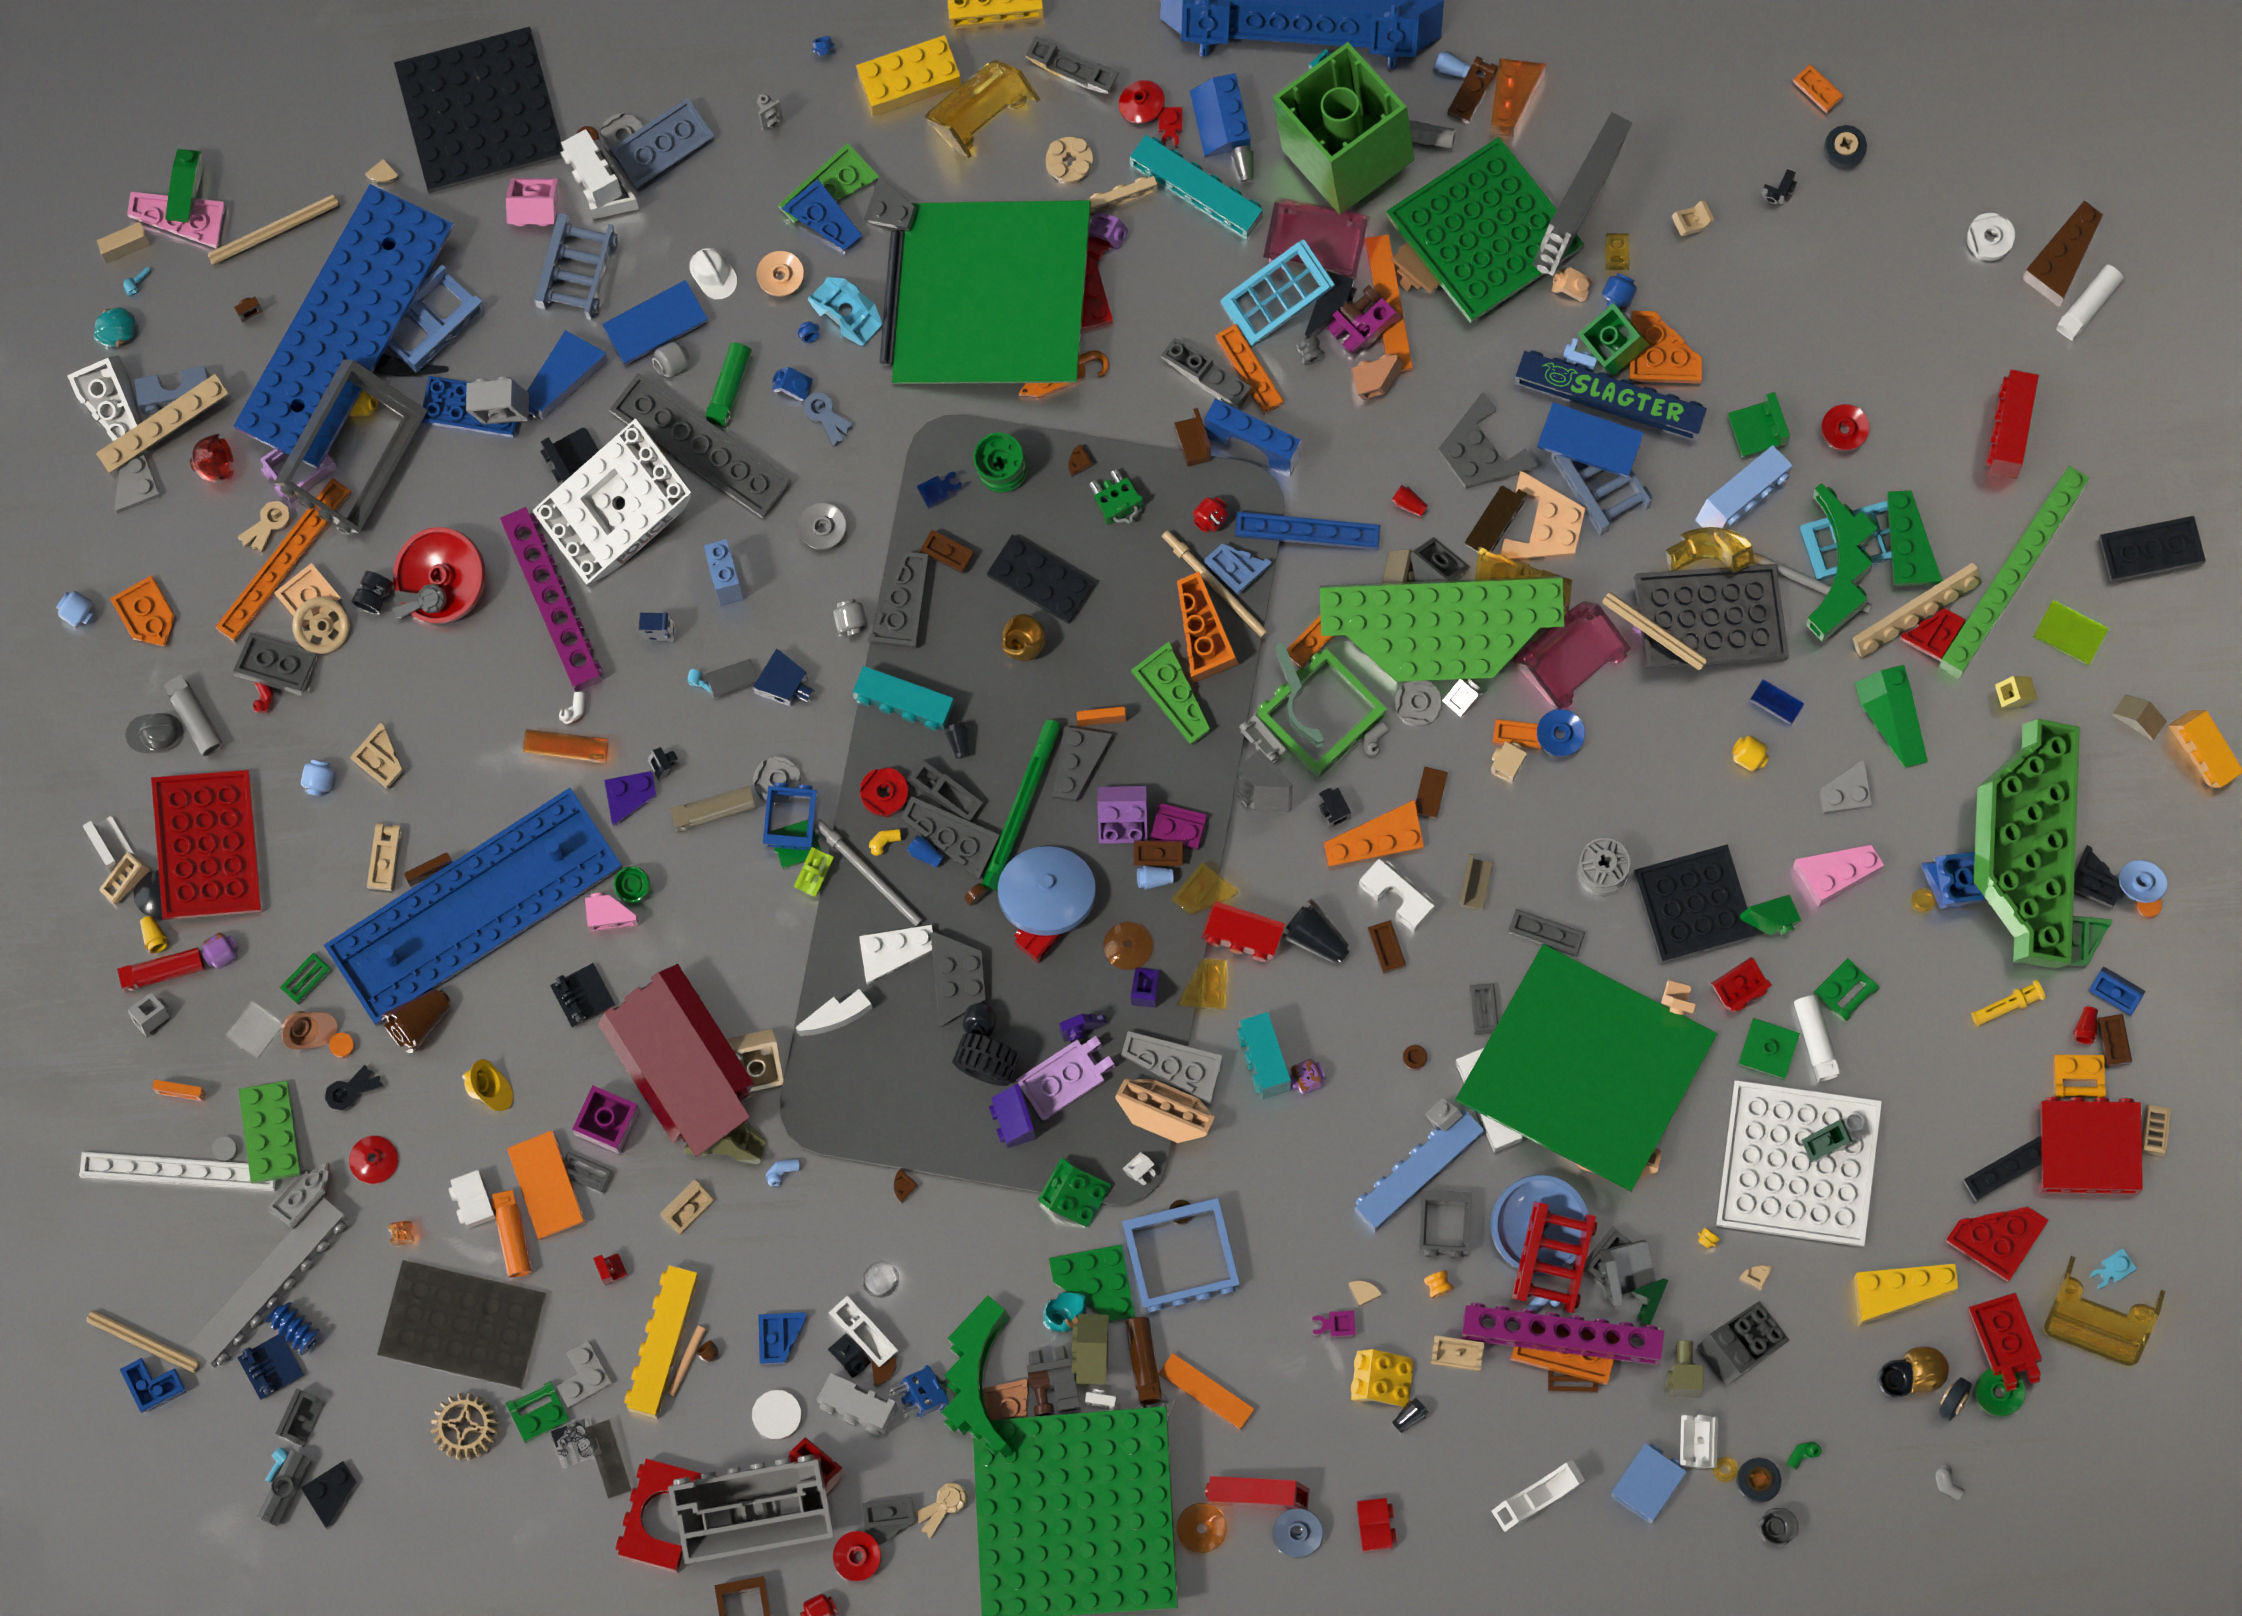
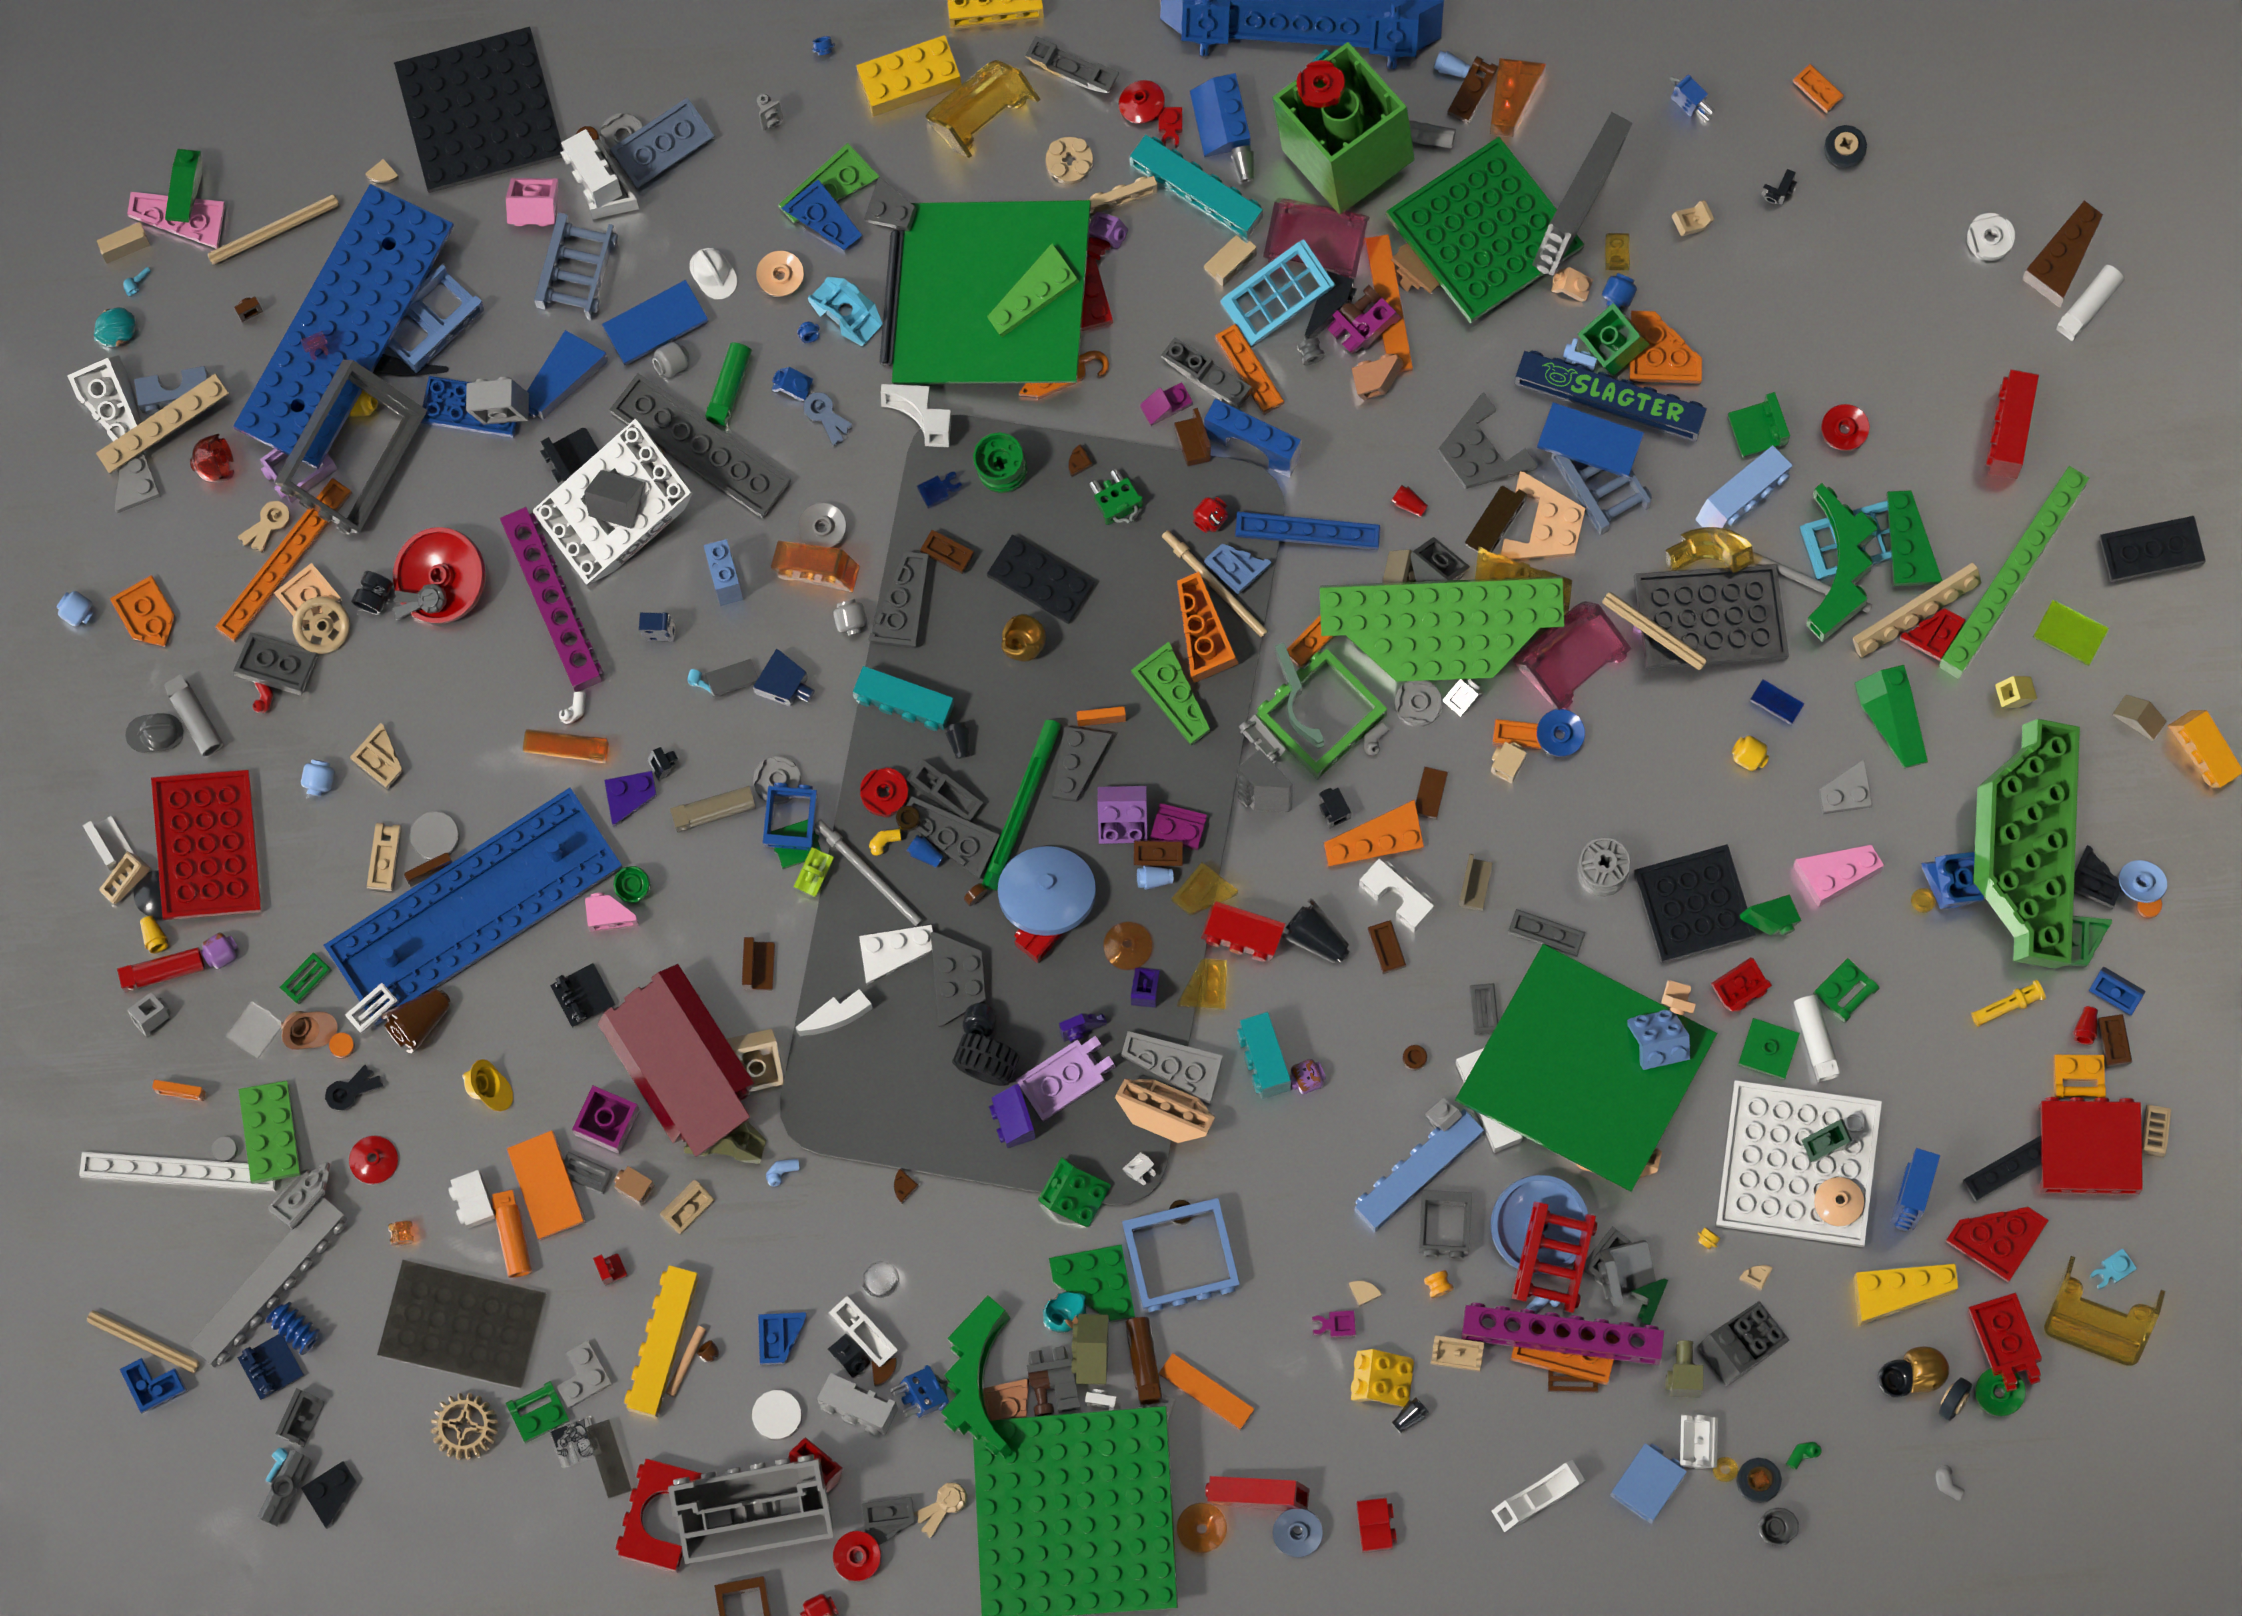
(315, 342): none -> tile
(373, 1019): none -> white tile
(434, 835): none -> light grey tile
(614, 498): none -> dark grey slope
(633, 1185): none -> medium nougat brick
(758, 965): none -> reddish brown panel
(815, 565): none -> clear orange wedge
(908, 818): none -> dark brown tile
(915, 403): none -> white arch
(1036, 289): none -> bright green wing
(1166, 403): none -> magenta slope
(1230, 260): none -> tan panel
(1324, 96): none -> red plate
(1660, 1039): none -> medium blue bracket
(1691, 98): none -> blue piece
(1835, 1213): none -> light nougat dish
(1914, 1189): none -> blue arch

